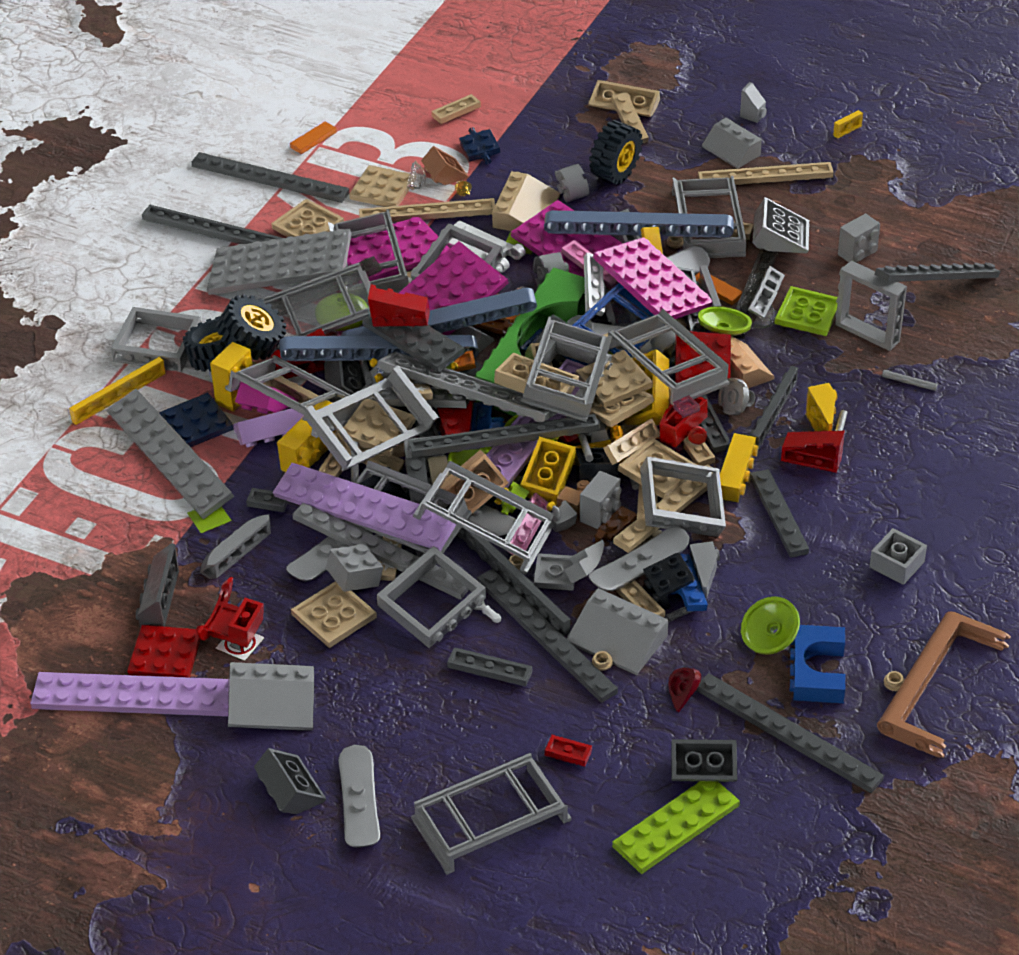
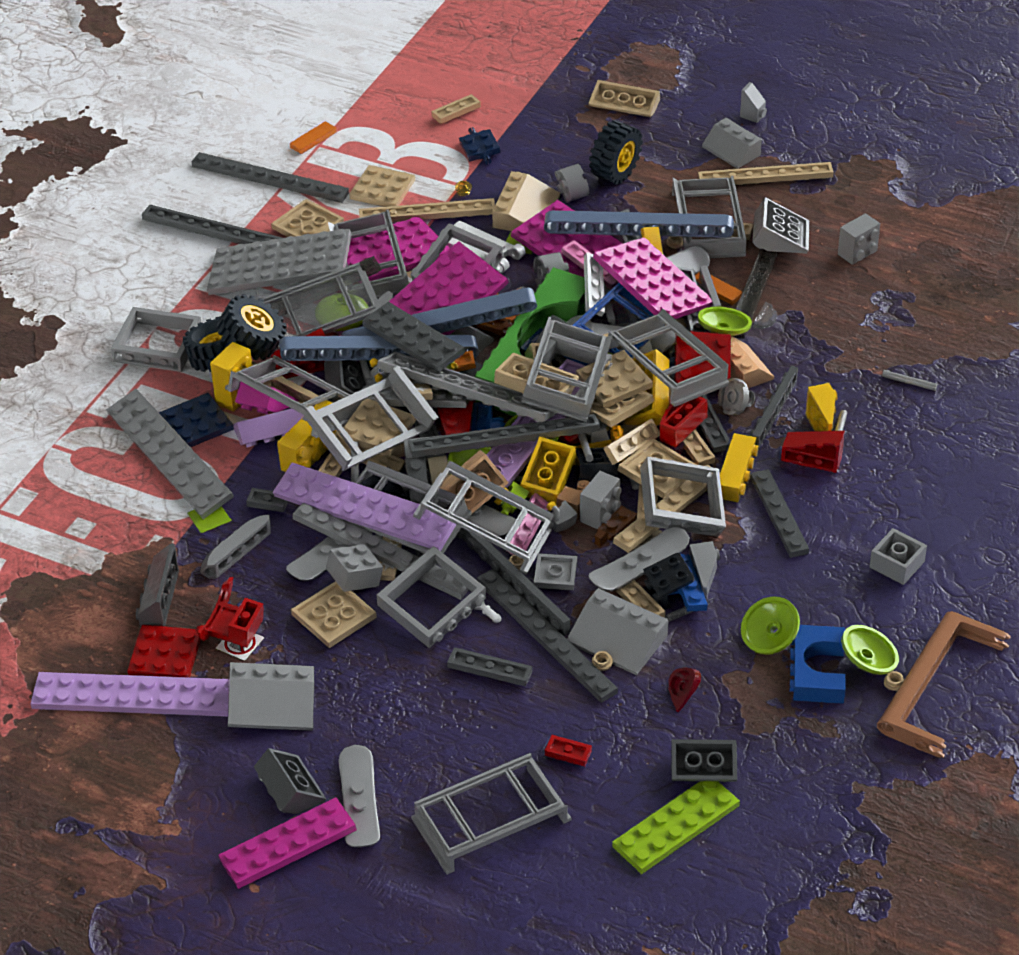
(117, 390): yellow plate -> none
(287, 842): none -> dark pink plate
(397, 309): red wedge -> none
(417, 177): clear tile -> none
(443, 167): nougat slope -> none
(585, 562): light grey slope -> none
(628, 113): tan plate -> none
(686, 406): clear pink plate -> none
(697, 435): red plate -> none
(766, 292): light grey slope -> none
(790, 733): dark grey plate -> none
(807, 311): lime plate -> none
(848, 124): yellow plate -> none
(869, 650): none -> lime dish
(894, 290): light grey window -> none
(936, 272): dark grey plate -> none

